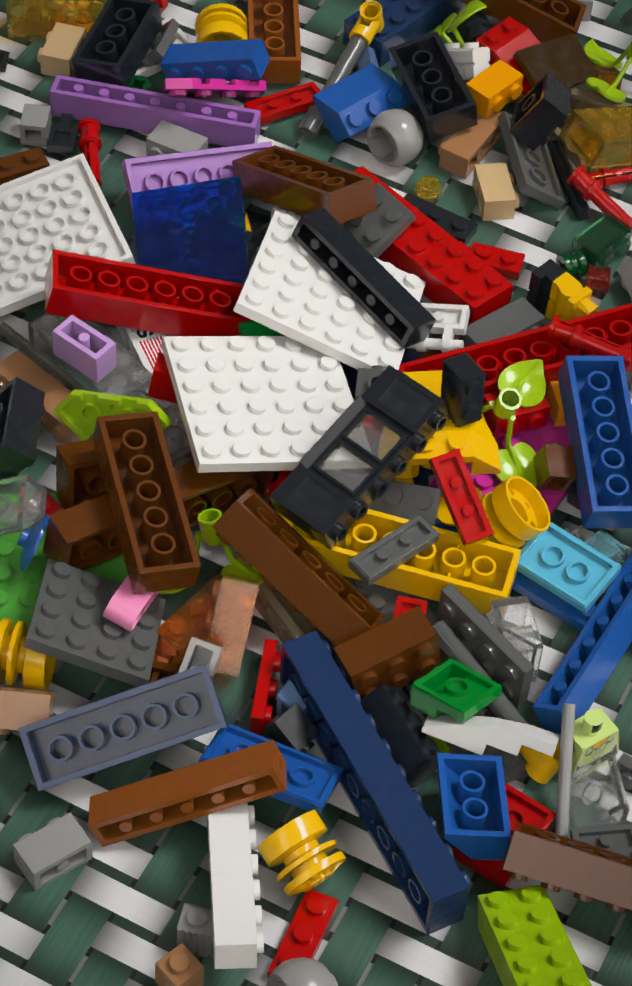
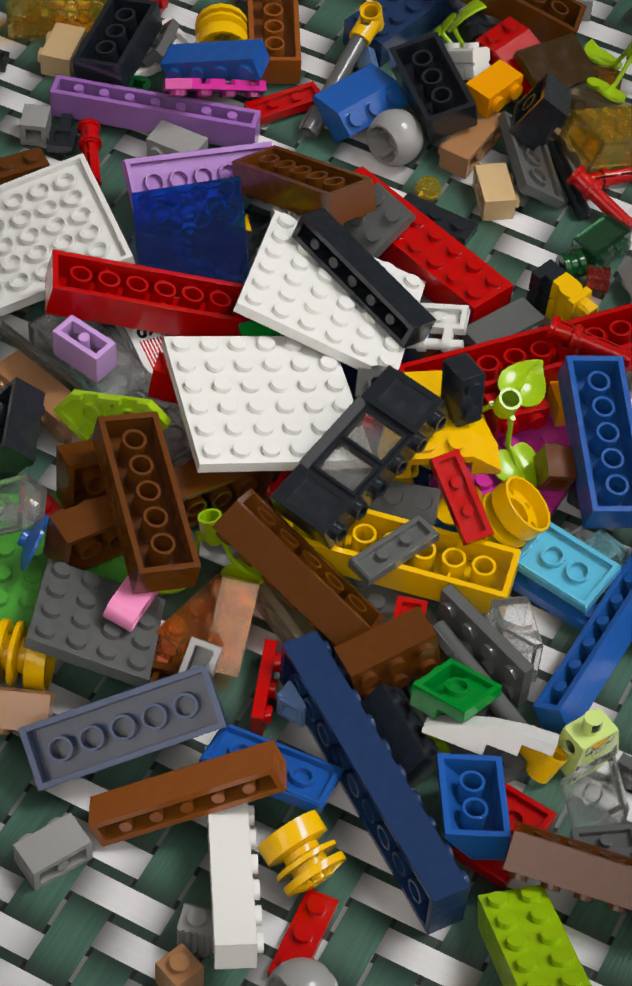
(292, 729): black brick -> none
(503, 261): red plate -> none
(565, 769): light grey bar -> none

